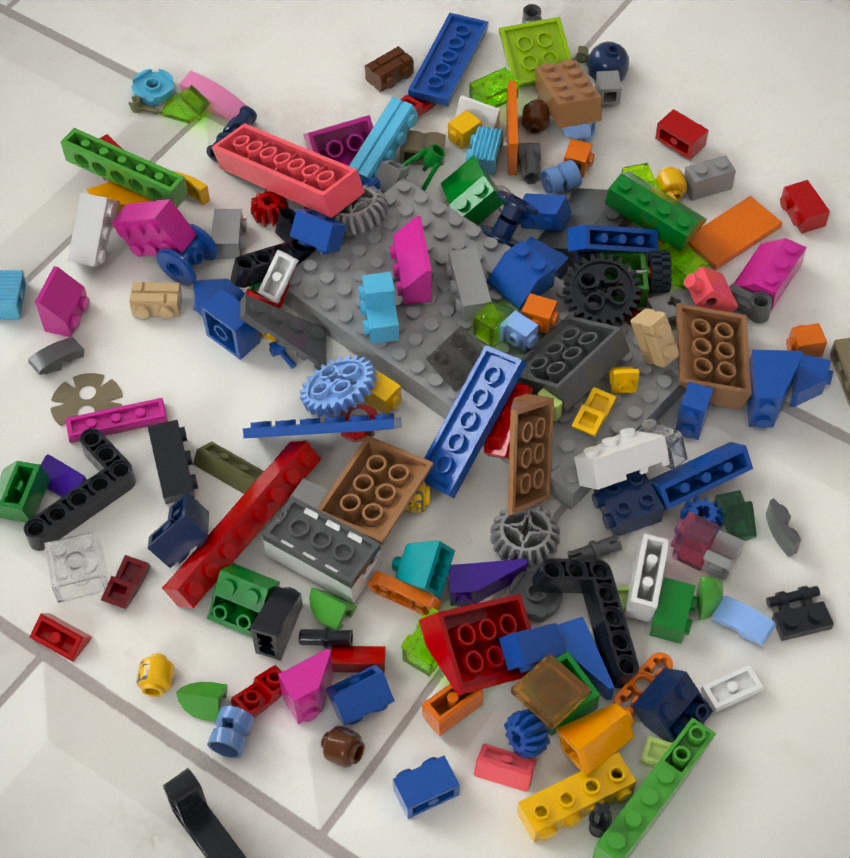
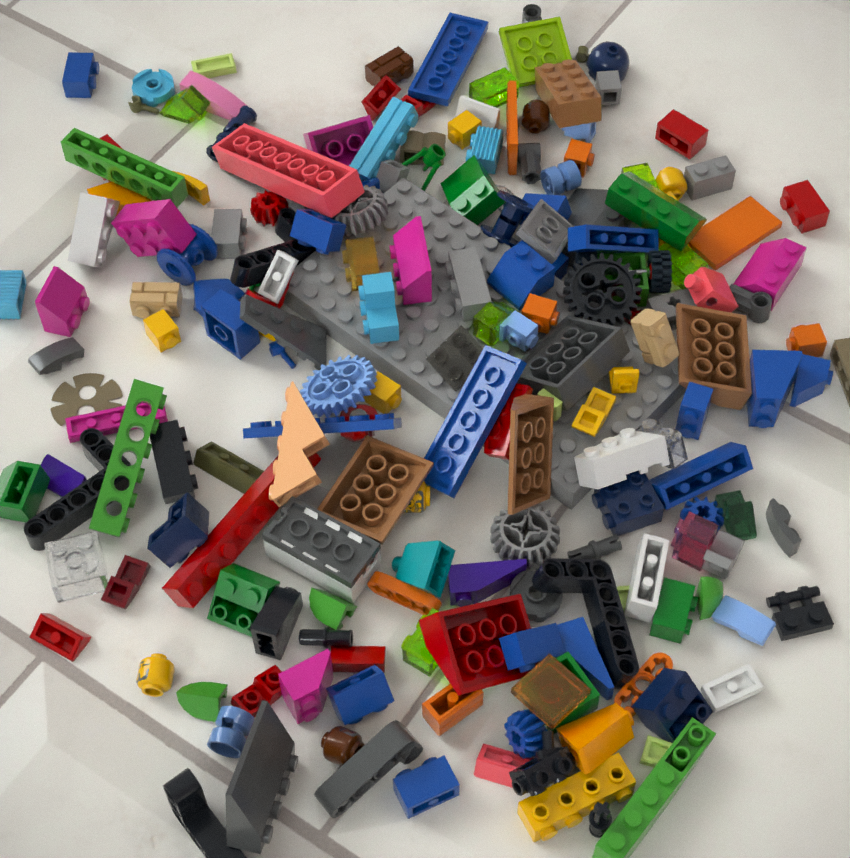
(80, 75): none -> blue brick
(140, 393): none -> bright green brick
(162, 330): none -> yellow brick
(215, 66): none -> yellowish green tile
(259, 782): none -> dark grey slope
(298, 441): none -> light nougat slope
(361, 260): none -> clear yellow brick
(367, 767): none -> dark grey beam
(380, 96): none -> red slope
(545, 231): none -> light grey tile
(548, 766): none -> black brick

